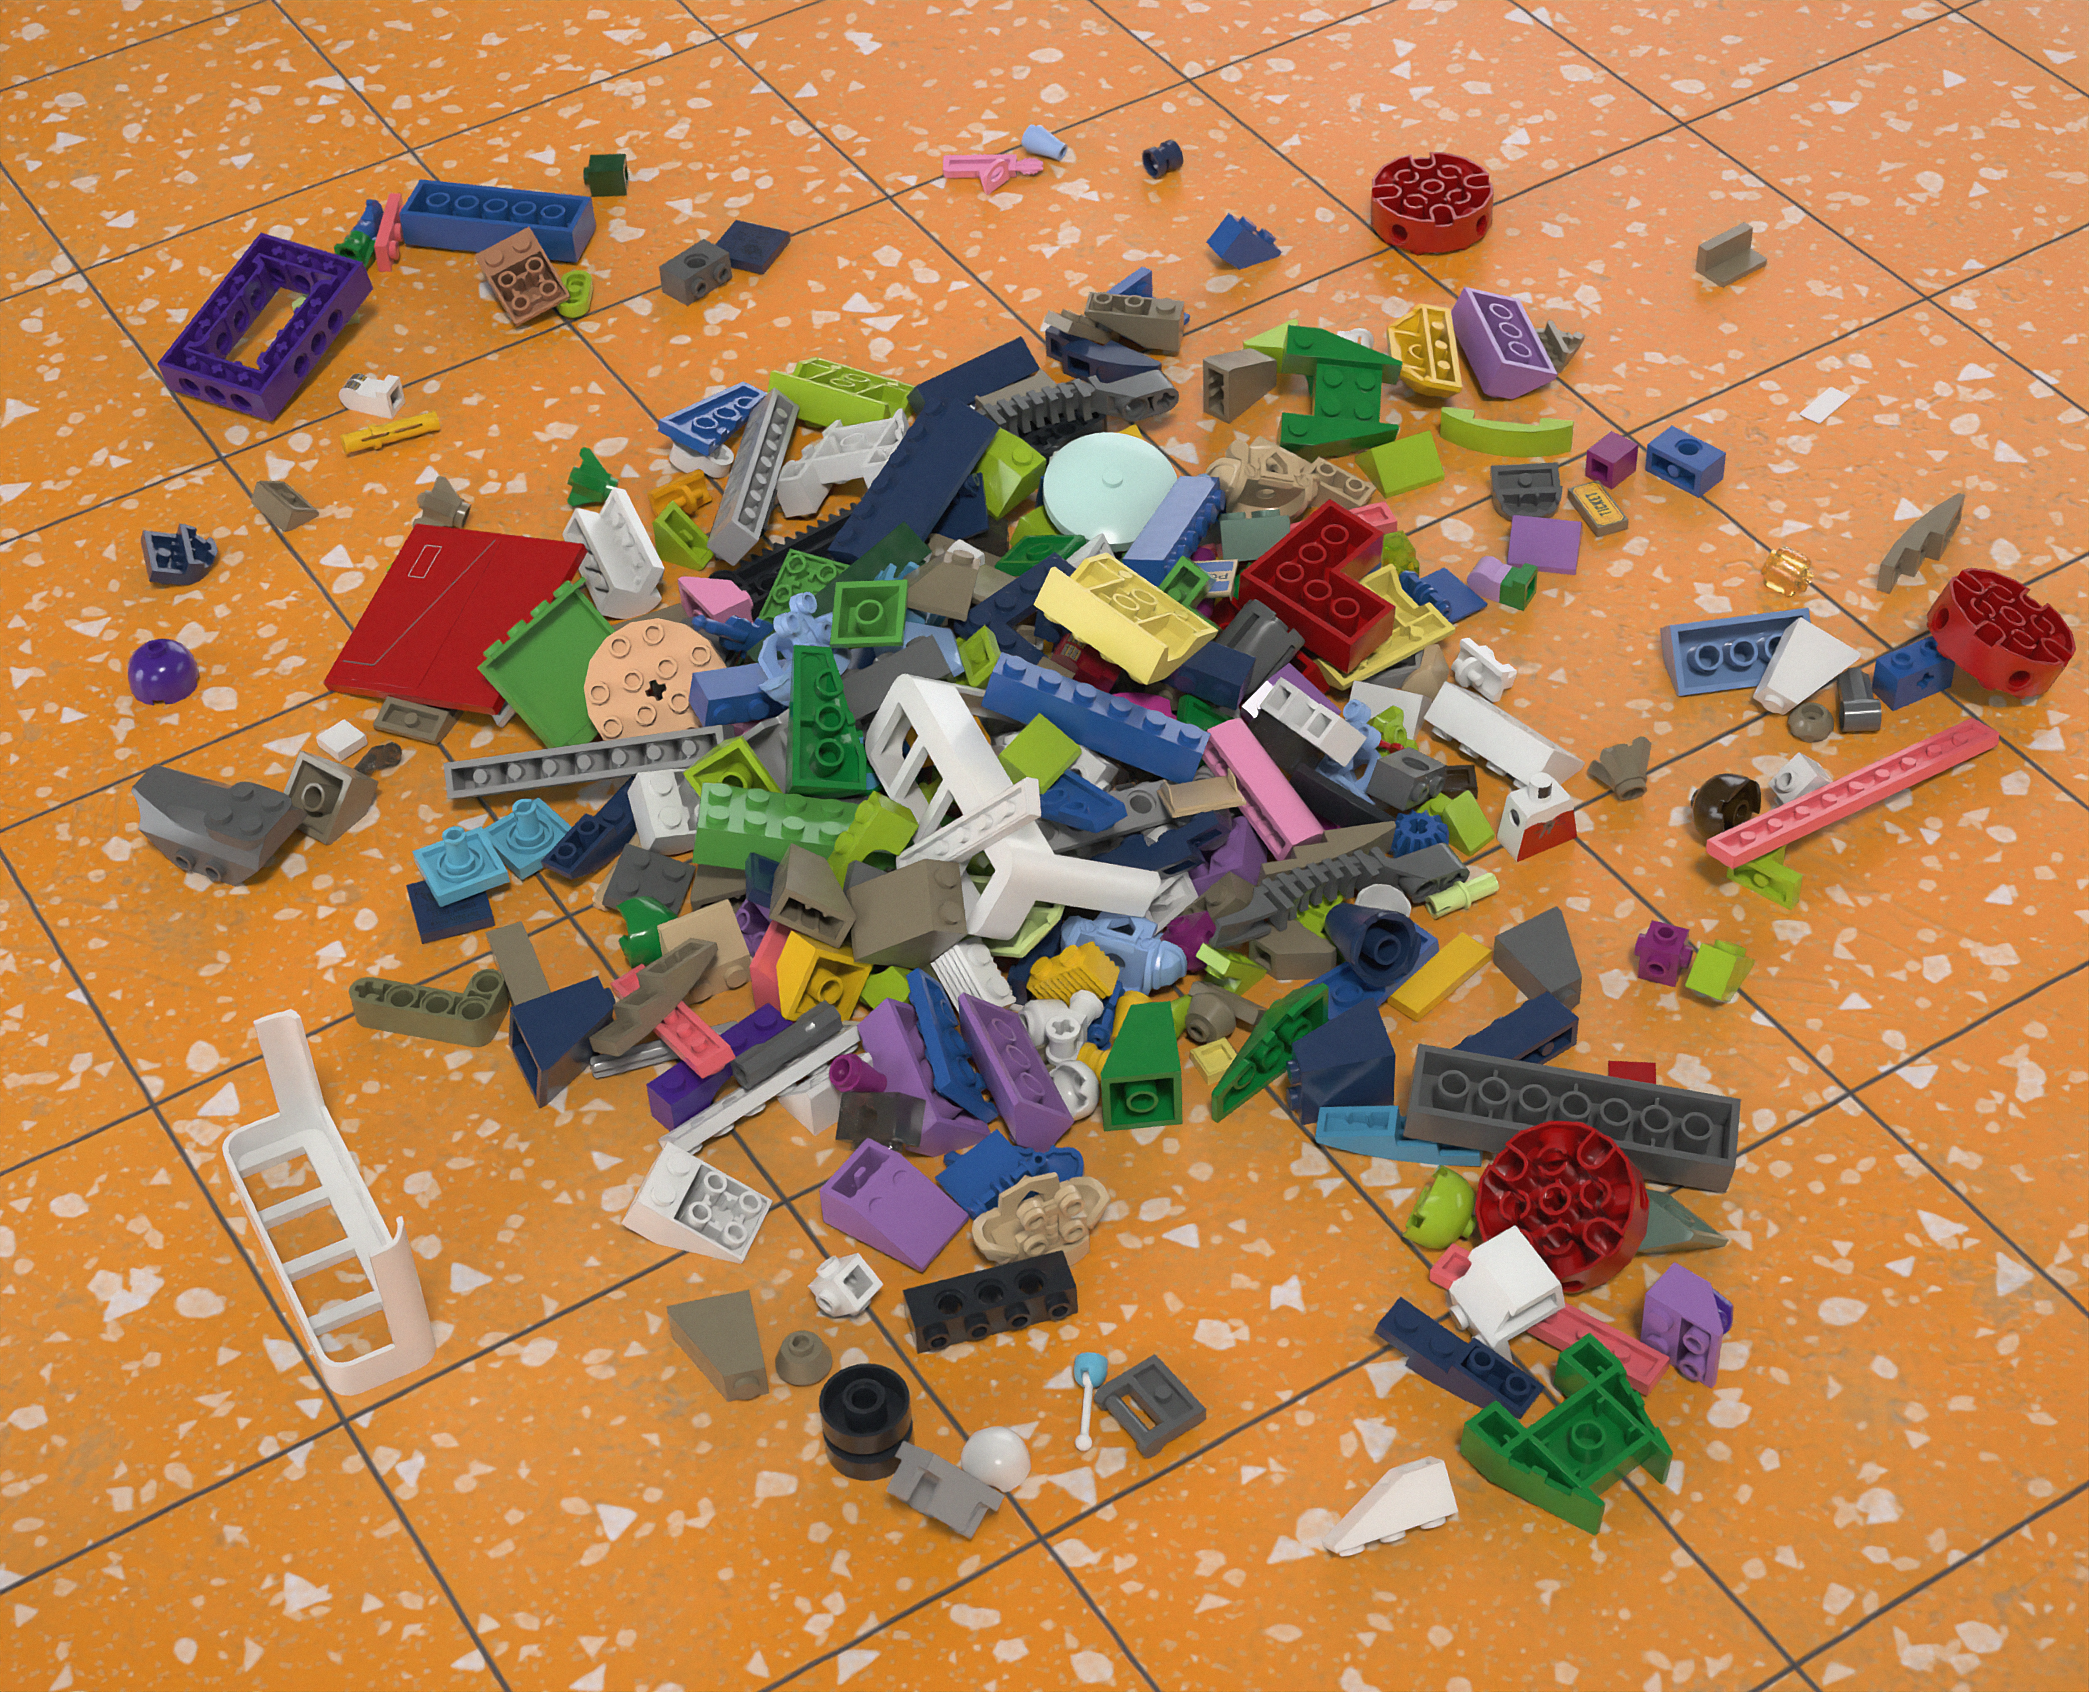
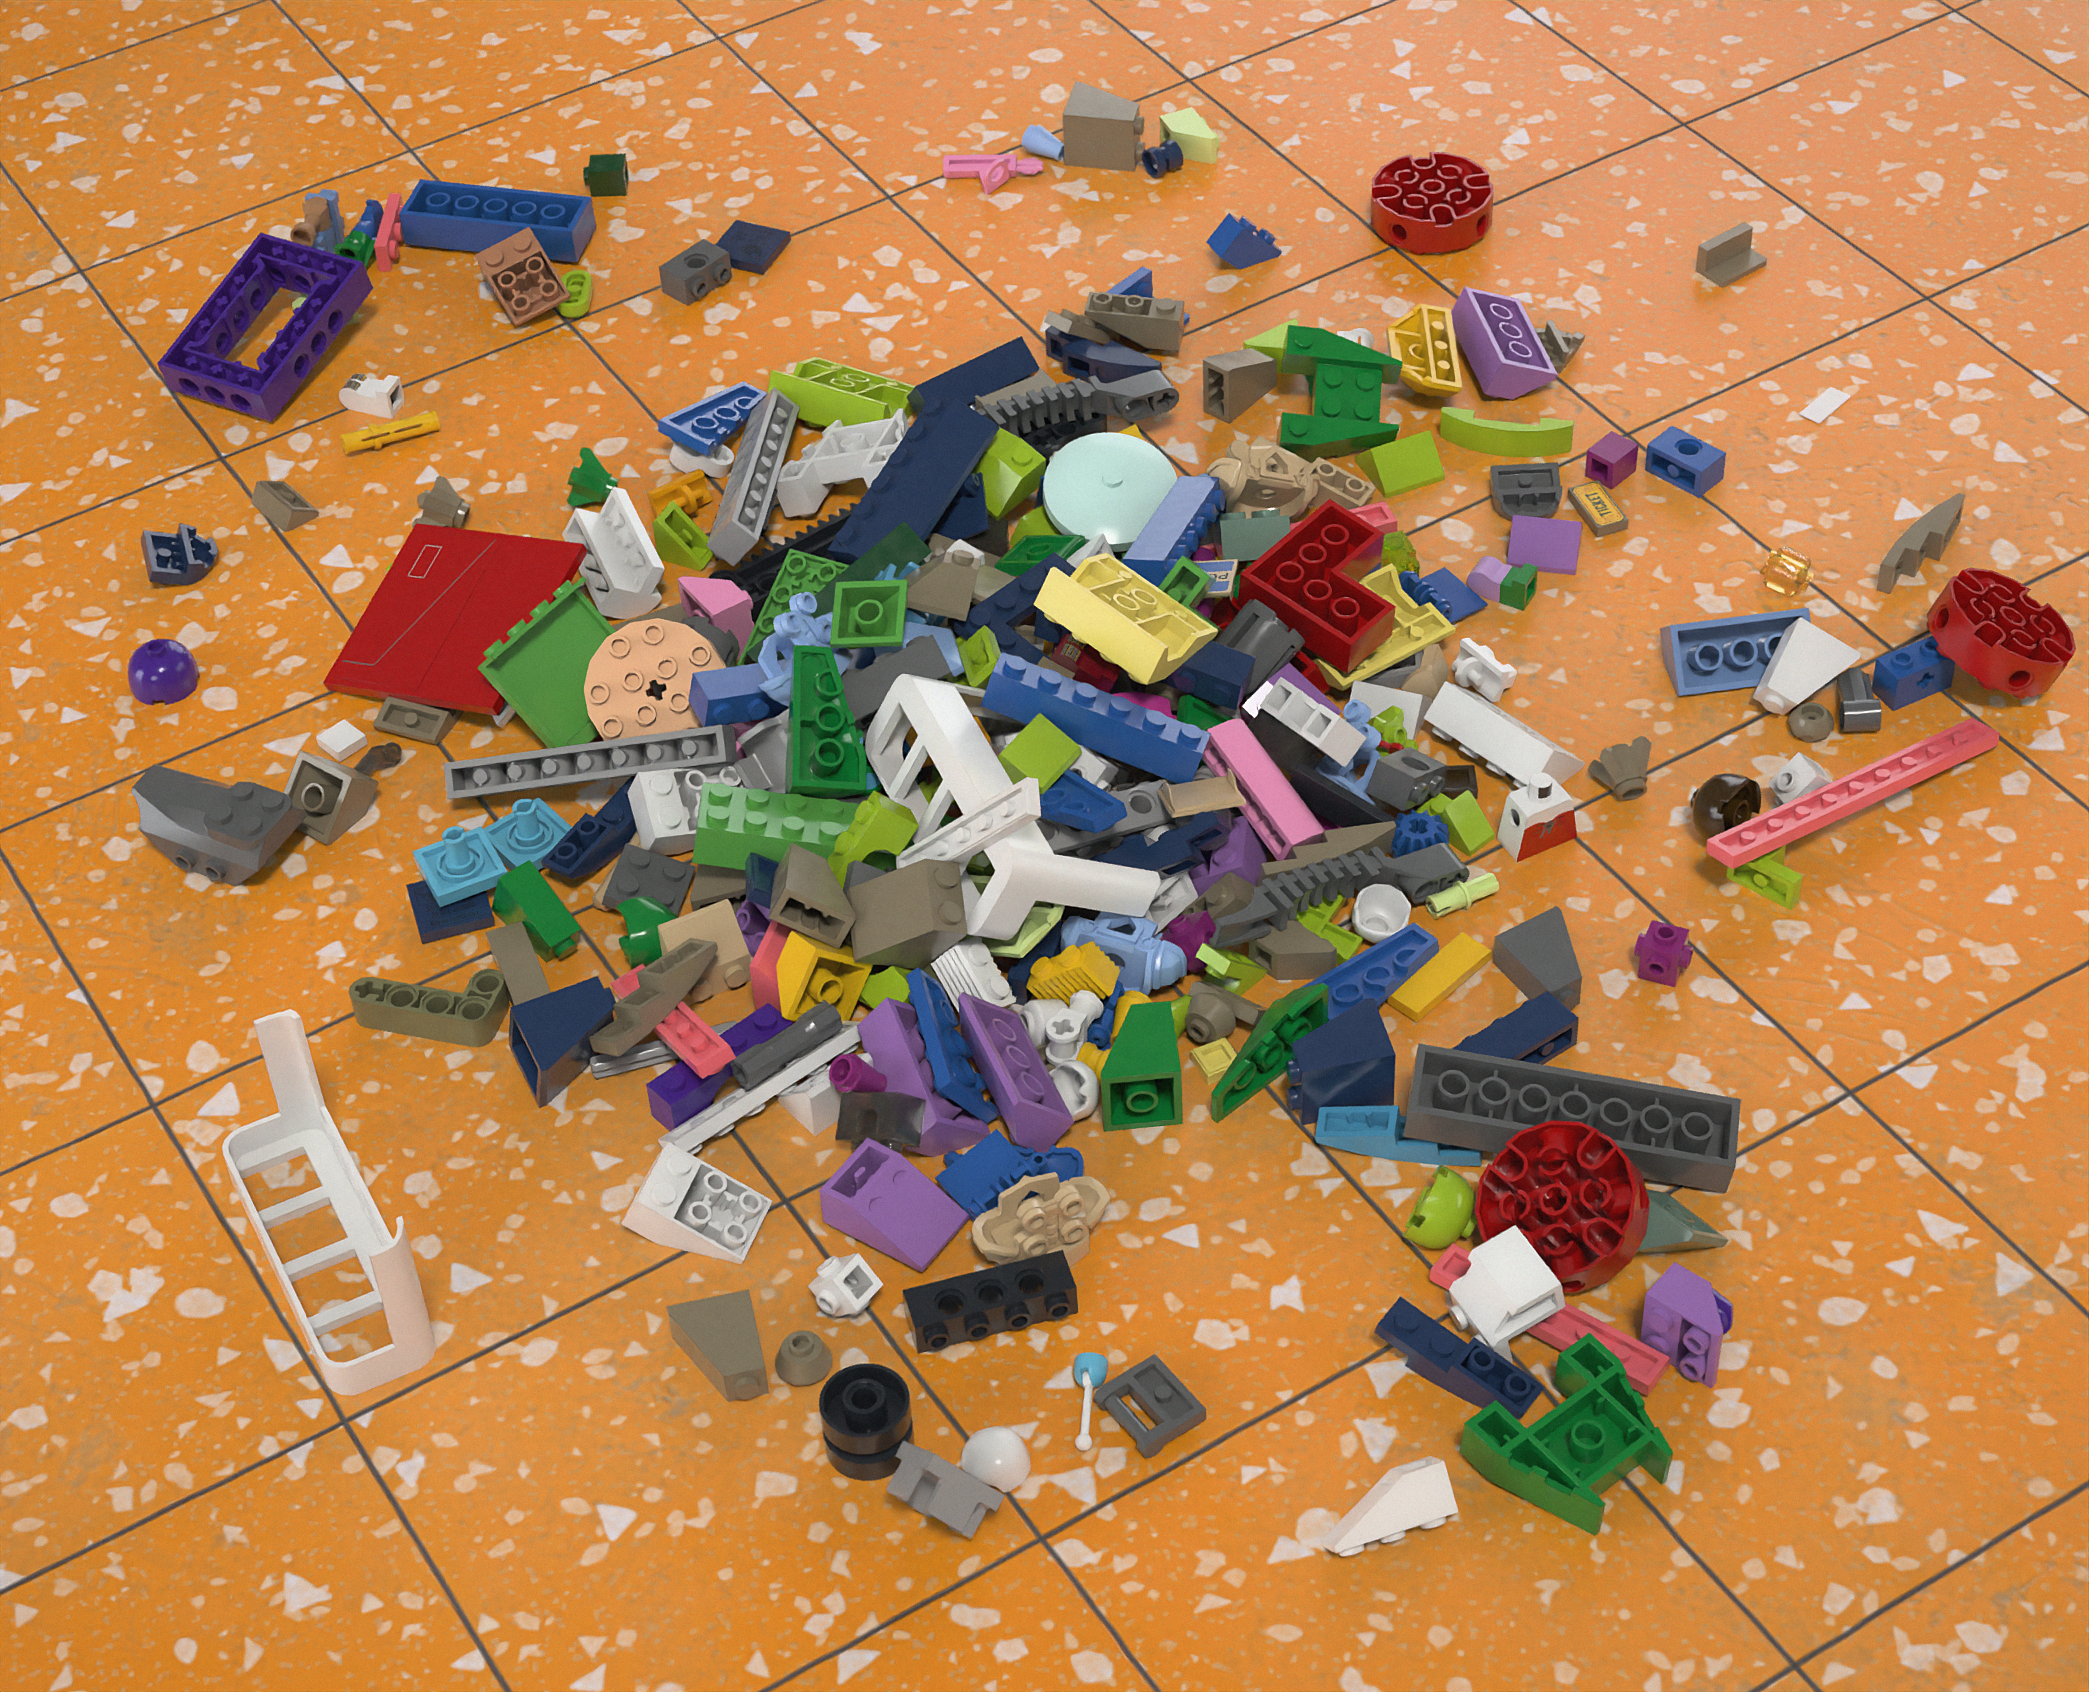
(322, 222): none -> hips
(528, 898): none -> green slope
(731, 764): lime slope -> none
(736, 633): blue piece -> none
(1101, 130): none -> dark tan slope
(1191, 135): none -> yellowish green slope
(1374, 941): dark blue cone -> none
(1634, 1071): red sticker -> none
(1719, 969): lime slope -> none

